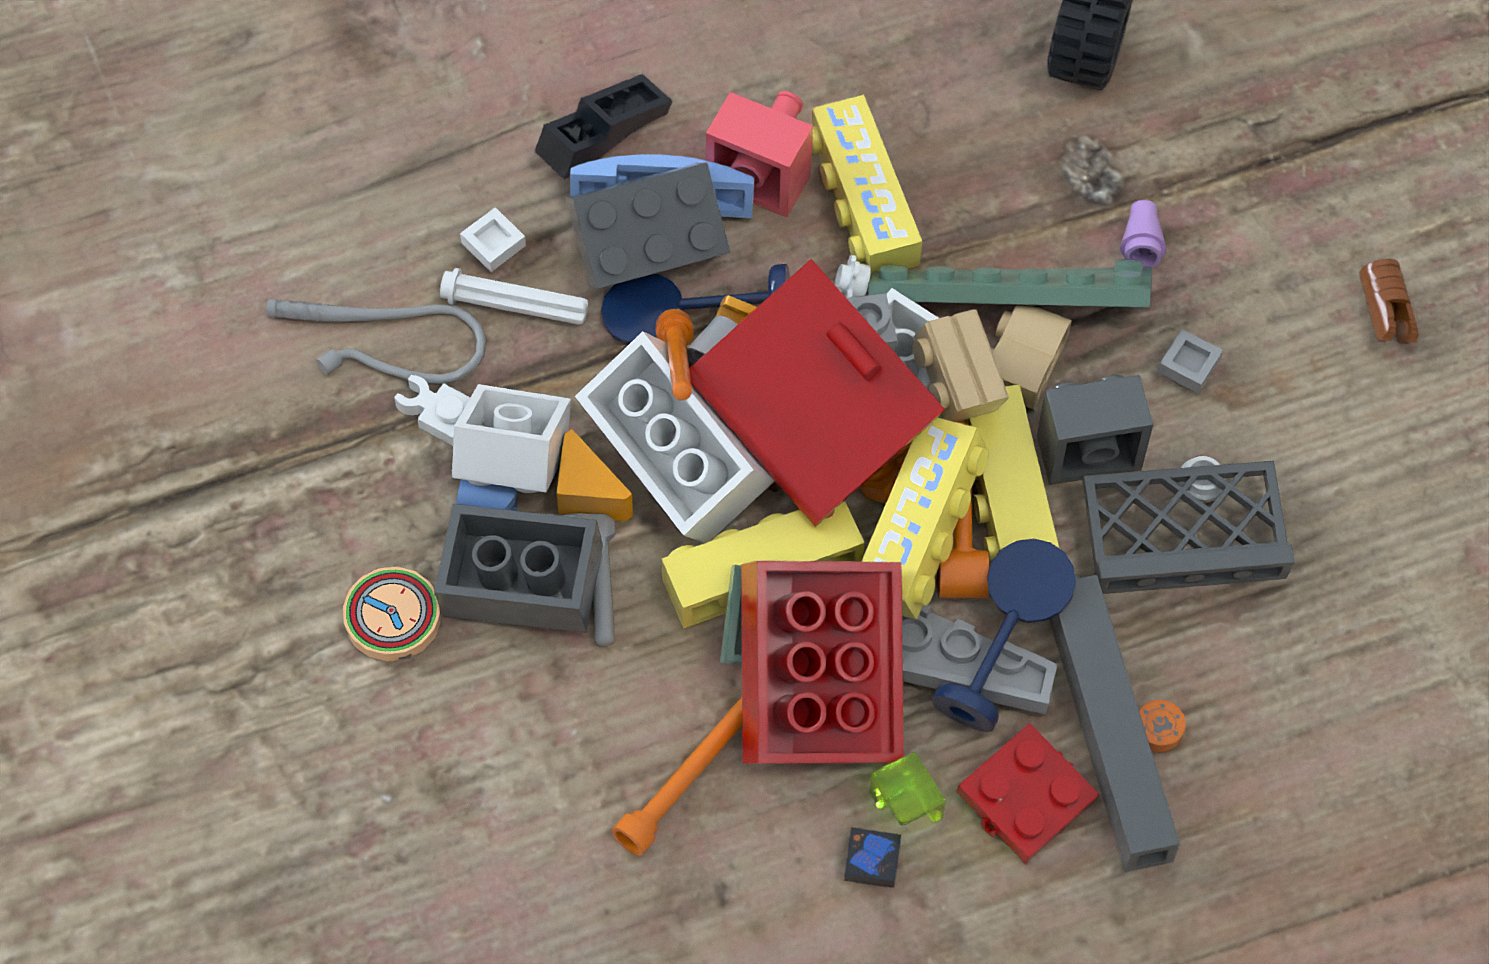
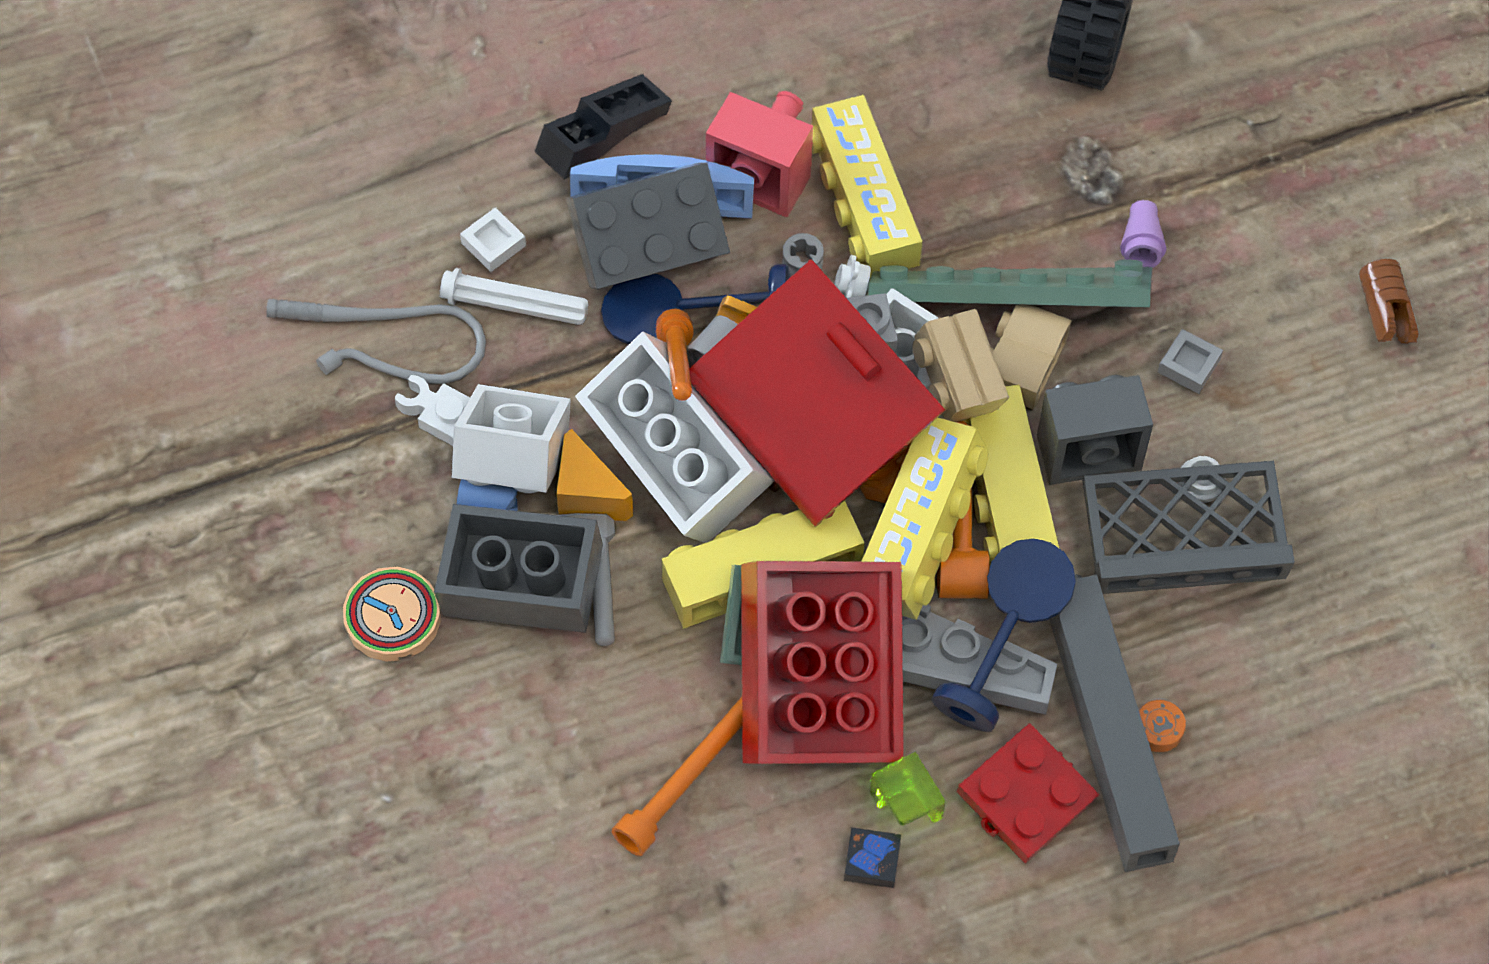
(802, 242): none -> light grey bush

